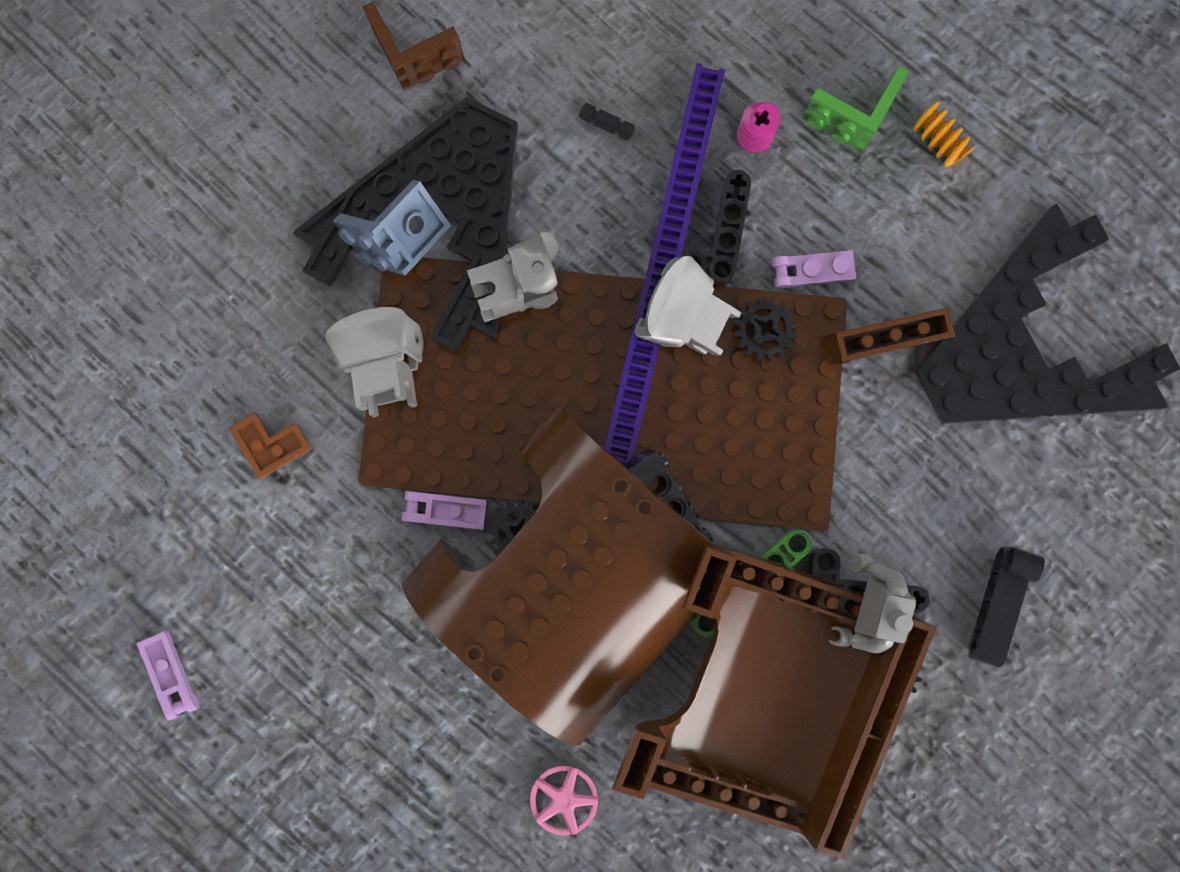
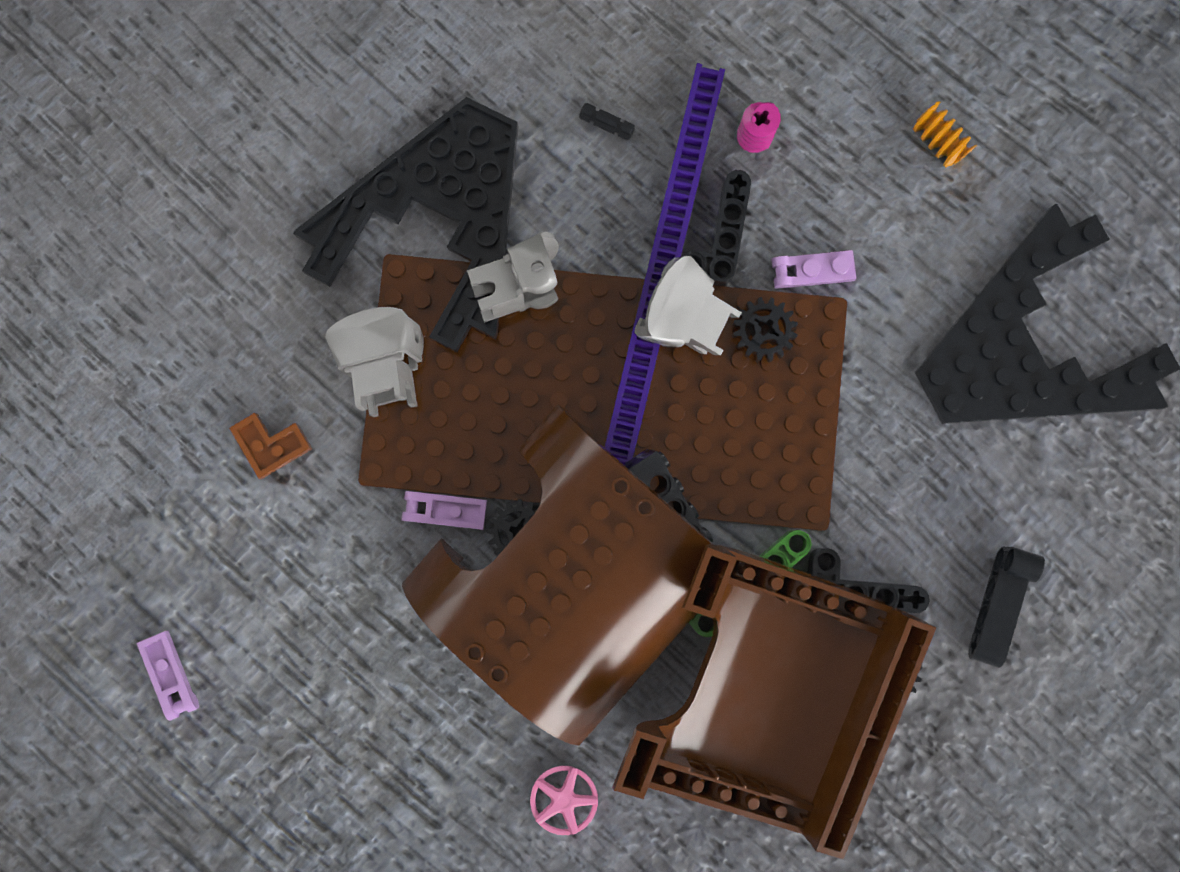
(388, 240): sand blue bracket -> none
(421, 60): reddish brown bracket -> none
(845, 121): bright green bracket -> none
(884, 611): light grey torso -> none
(889, 336): reddish brown brick -> none

